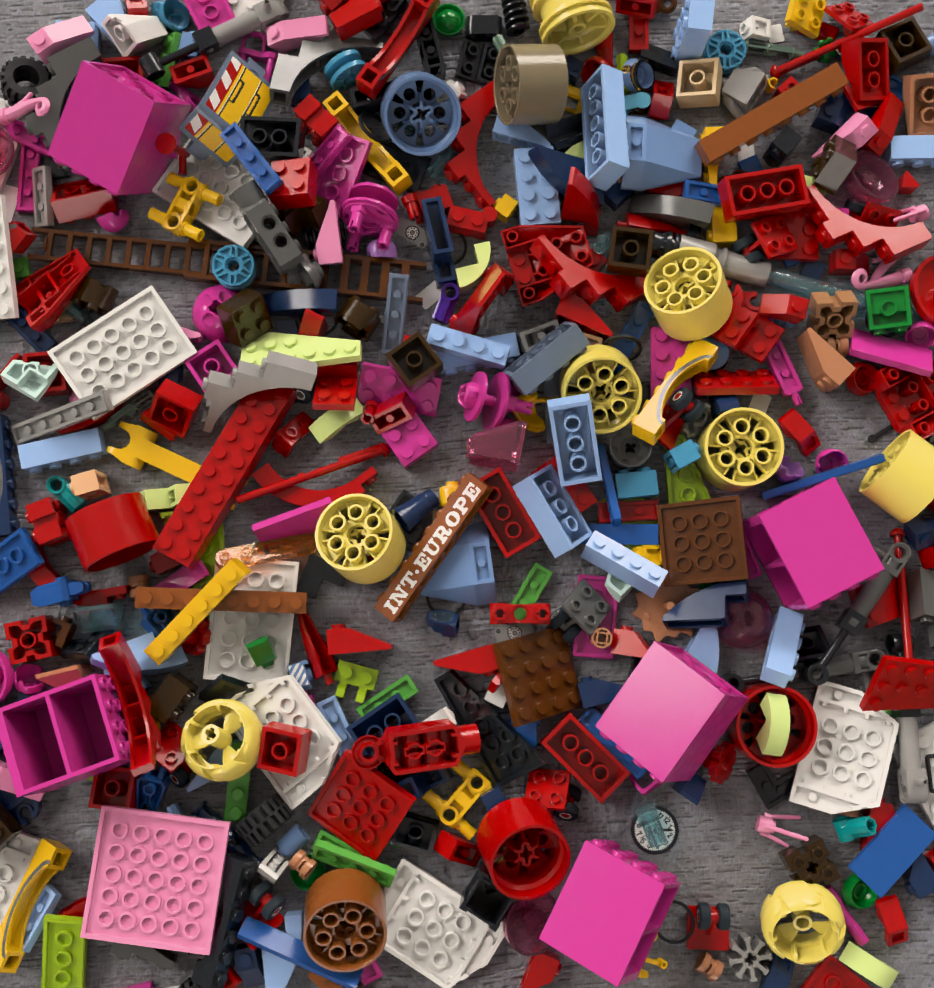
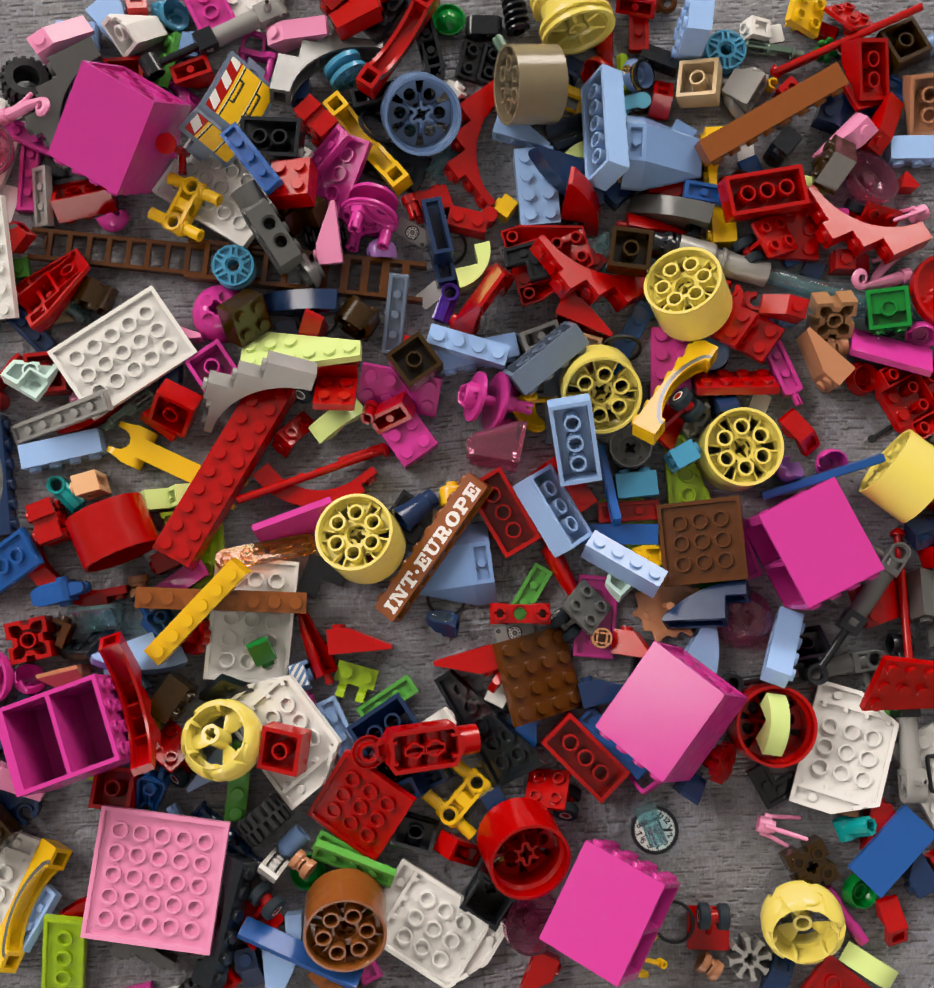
(520, 256): none -> black tile
(560, 569): none -> red piece

